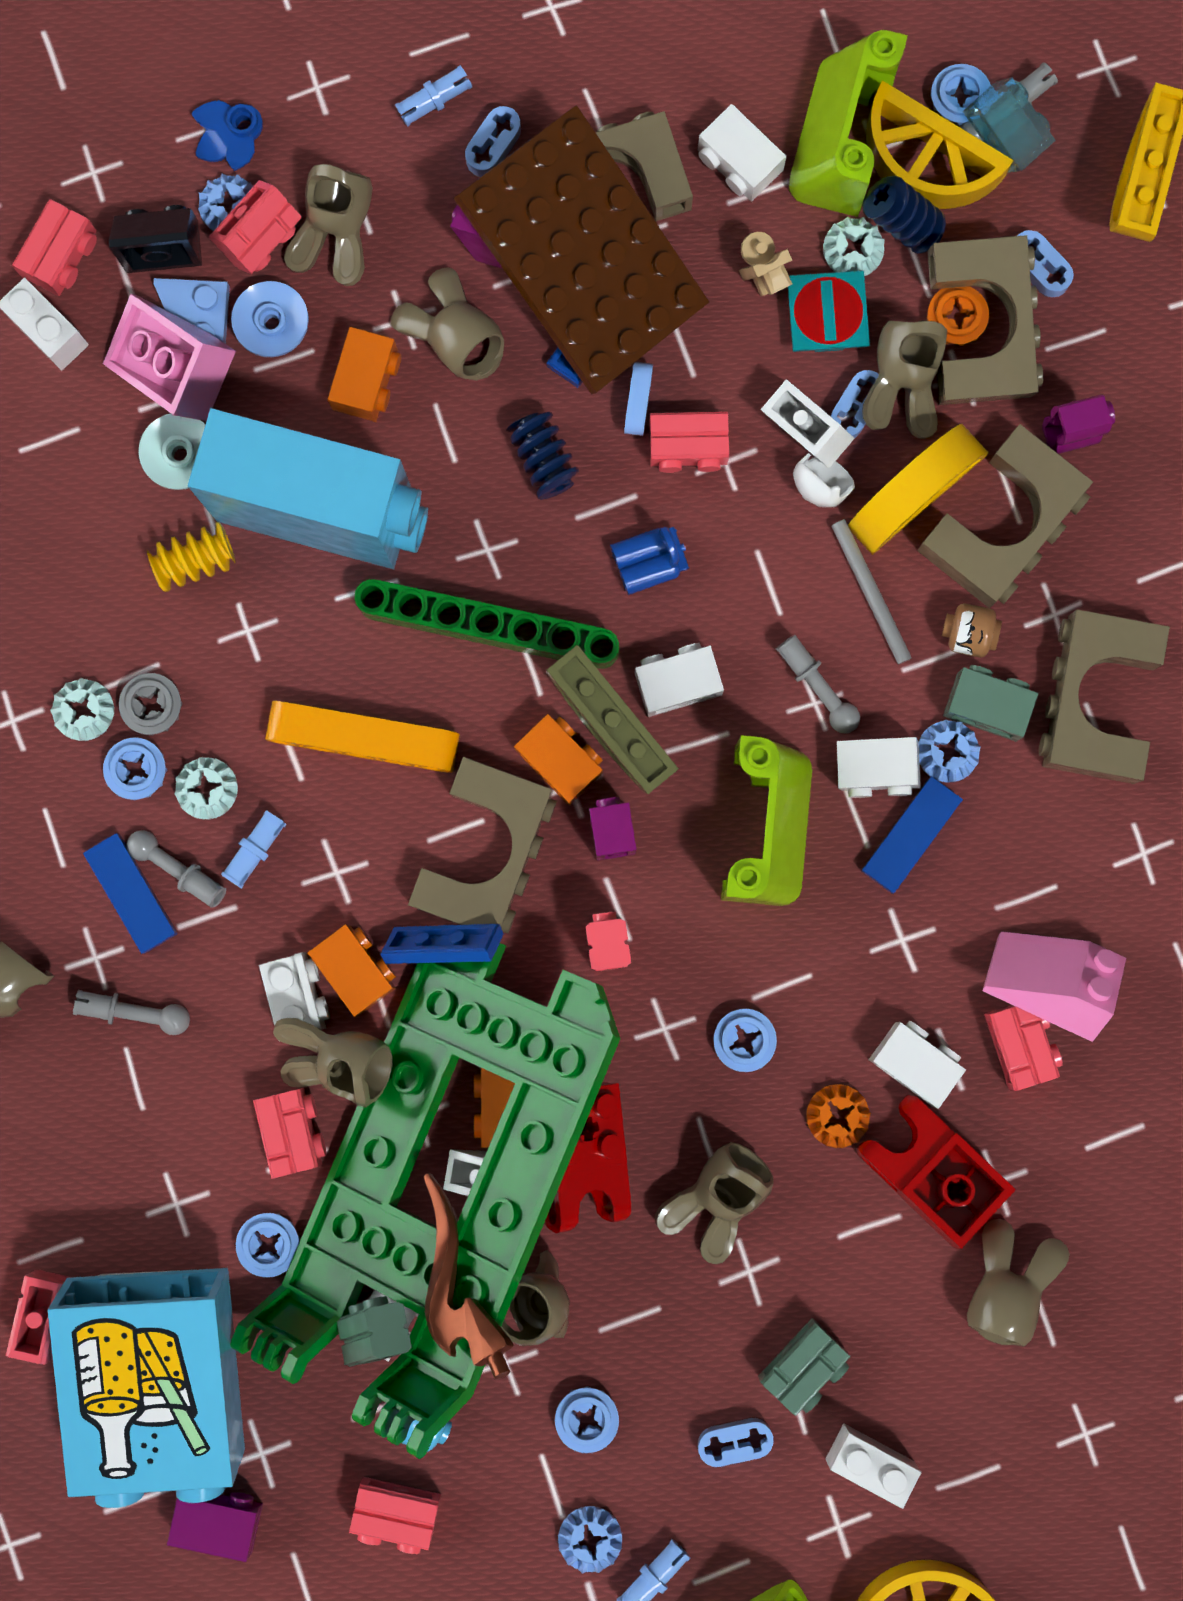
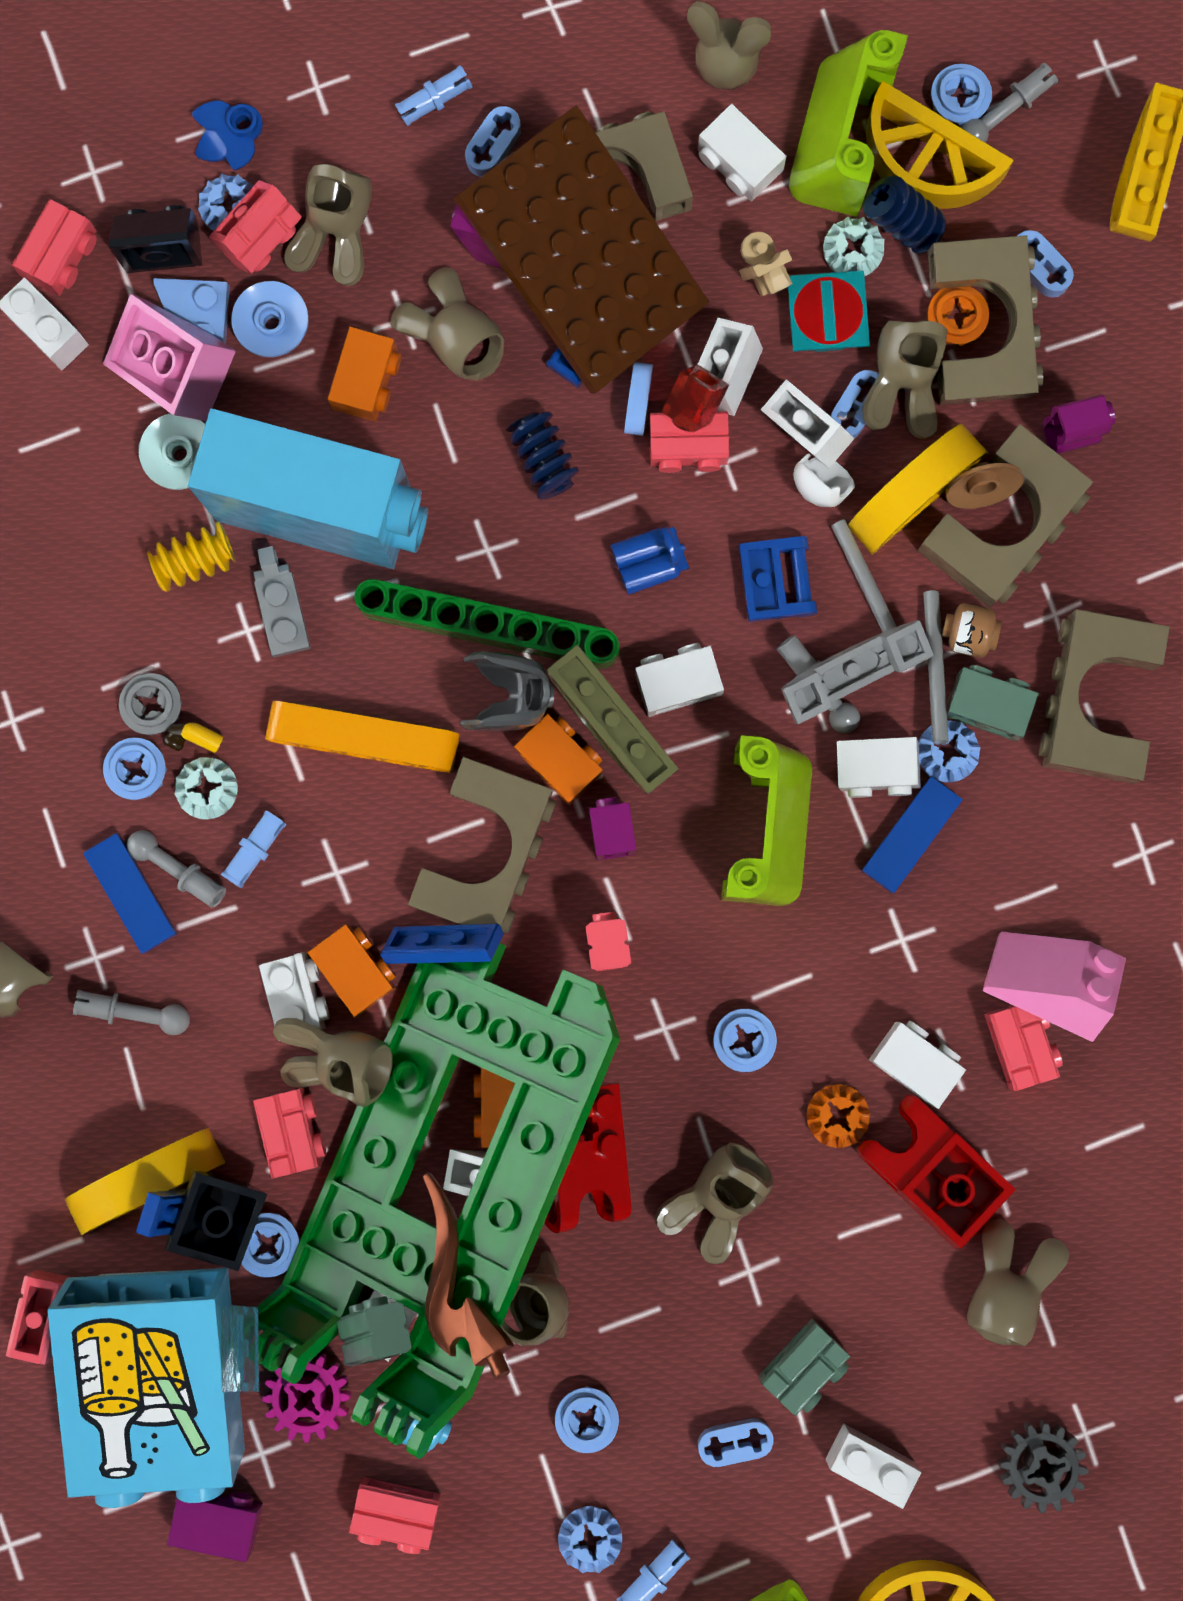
(99, 703): light aqua gear -> none
(130, 1185): none -> yellow window
(160, 1212): none -> blue tile
(194, 733): none -> yellow arm
(216, 1219): none -> black slope
(240, 1349): none -> clear light blue tile
(280, 606): none -> light grey hinge
(318, 1408): none -> dark pink gear
(527, 688): none -> dark grey animal
(694, 398): none -> clear red brick
(726, 47): none -> dark tan piece
(731, 356): none -> white brick
(764, 579): none -> blue plate
(855, 668): none -> light grey slope
(936, 668): none -> light grey bar
(984, 485): none -> medium nougat dish
(1010, 123): clear light blue brick -> none
(1027, 1469): none -> dark grey gear

